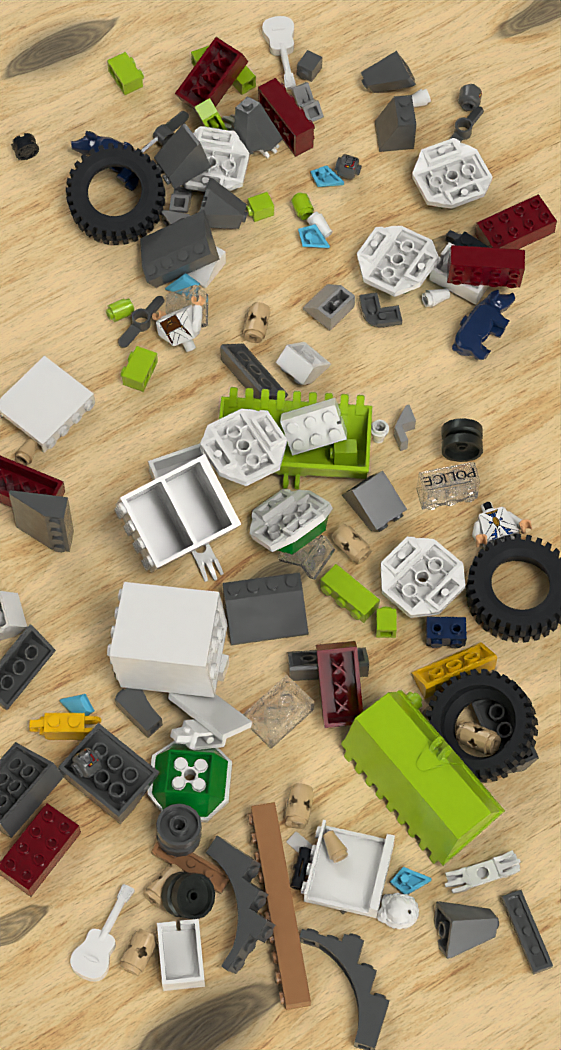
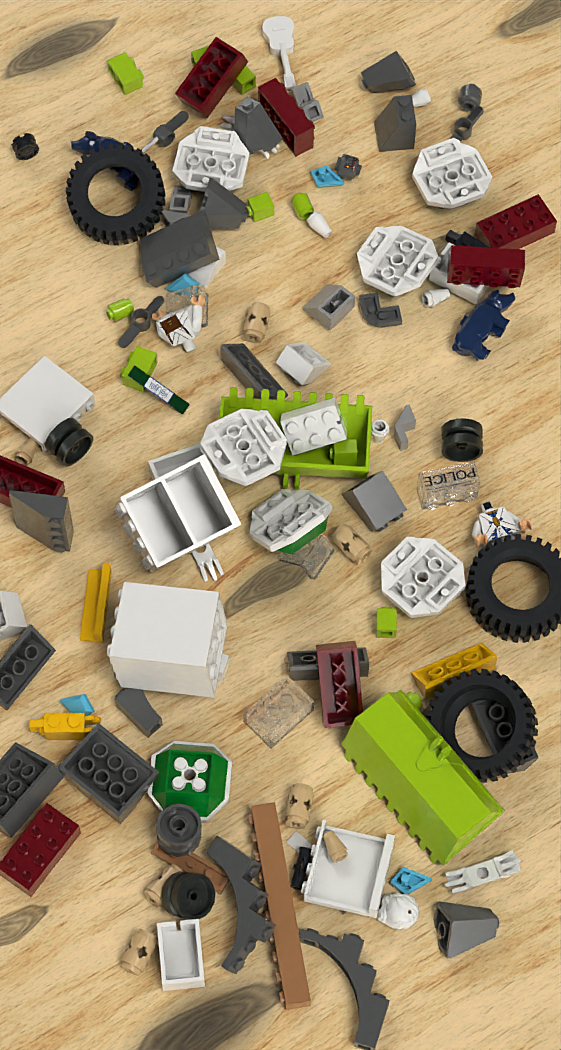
(69, 442): none -> pearl dark grey wheel
(86, 763): dark grey head -> none
(92, 957): white piece -> none
(96, 604): none -> yellow panel
(158, 389): none -> sticker
(181, 158): dark grey slope -> none
(196, 736): white hinge -> none
(210, 115): lime brick -> none
(213, 714): white tile -> none
(265, 608): dark grey slope -> none
(309, 66): dark grey brick -> none
(312, 237): medium azure piece -> none
(349, 593): lime brick -> none
(446, 632): dark blue brick -> none
(471, 734): tan piece -> none
(527, 932): dark grey plate -> none

